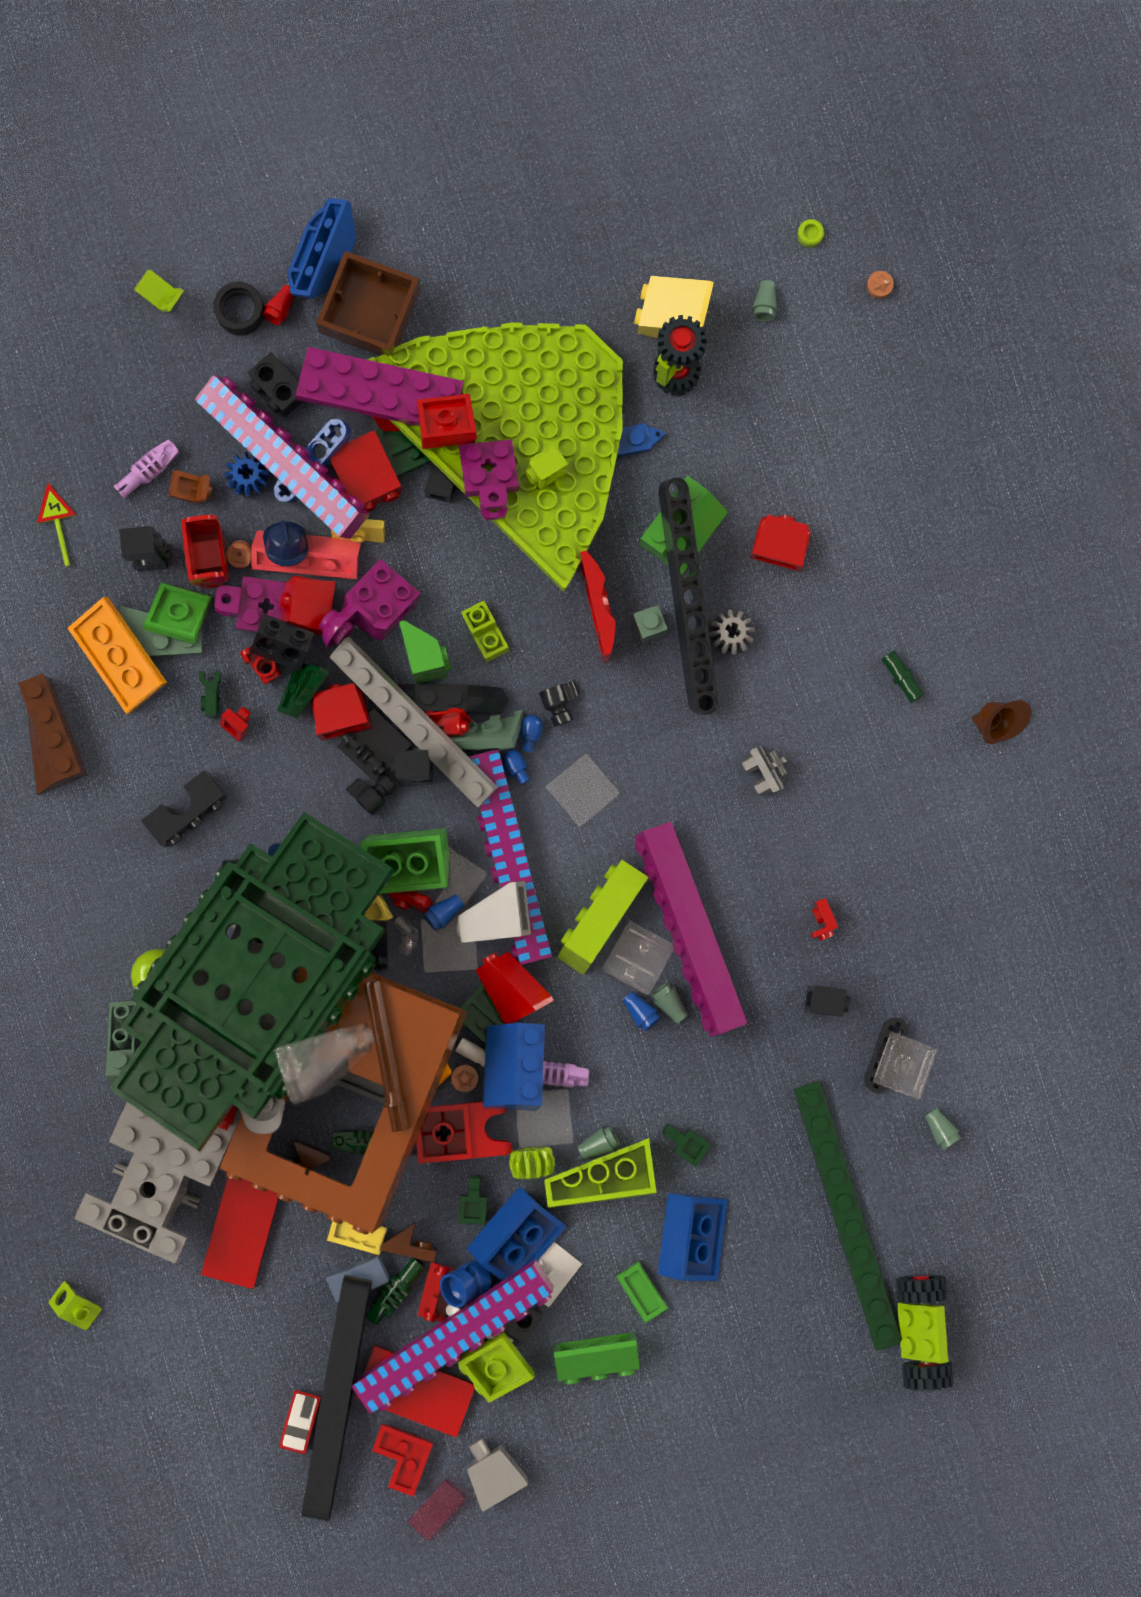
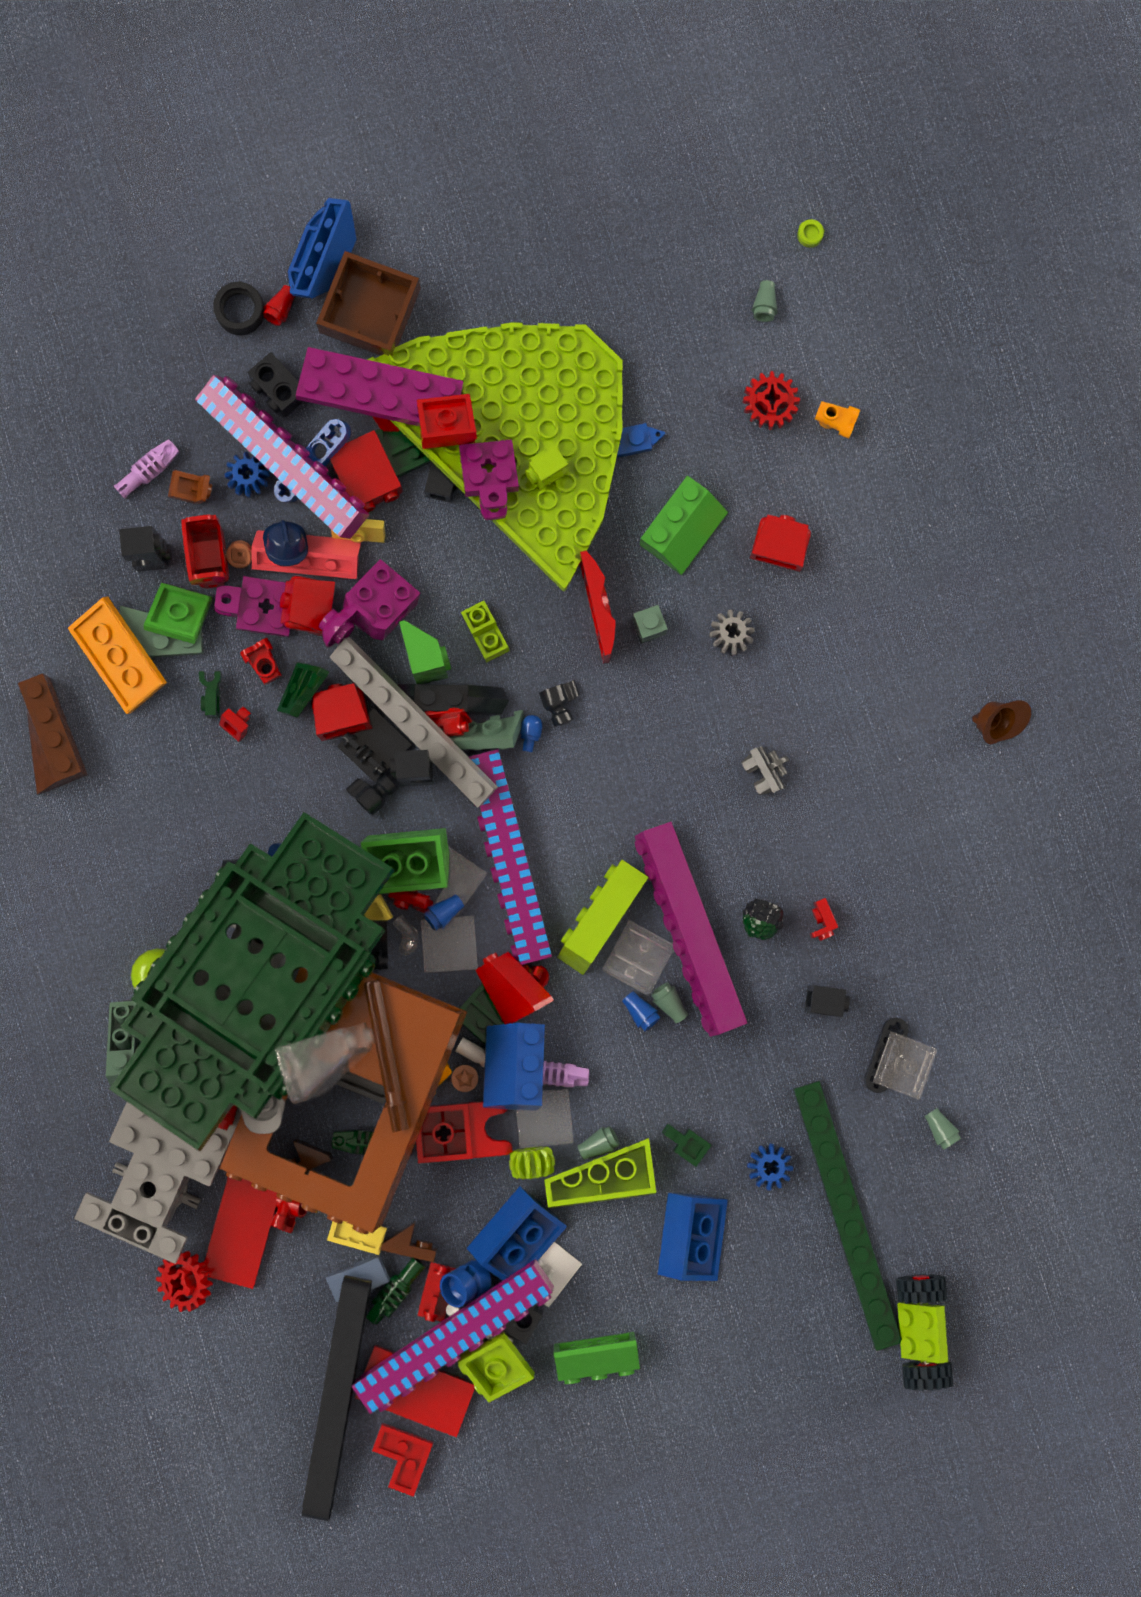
(53, 509): piece -> none
(74, 1308): lime bracket -> none
(158, 291): lime bracket -> none
(184, 1281): none -> red gear
(204, 797): black arch -> none
(281, 642): black brick -> none
(286, 1215): none -> red plate
(299, 1422): slope -> none
(436, 1510): clear pink plate -> none
(473, 1206): dark green plate -> none
(494, 1474): light grey torso -> none
(497, 916): slope -> none
(515, 766): blue cylinder -> none
(539, 973): none -> red plate
(582, 790): clear plate -> none
(641, 1292): bright green tile -> none
(670, 298): light yellow slope -> none
(679, 350): black plate -> none
(680, 585): black beam -> none
(762, 919): none -> piece
(769, 1157): none -> blue gear
(781, 400): none -> red gear
(842, 421): none -> light orange plate
(880, 284): nougat tile -> none
(902, 676): dark green pin -> none

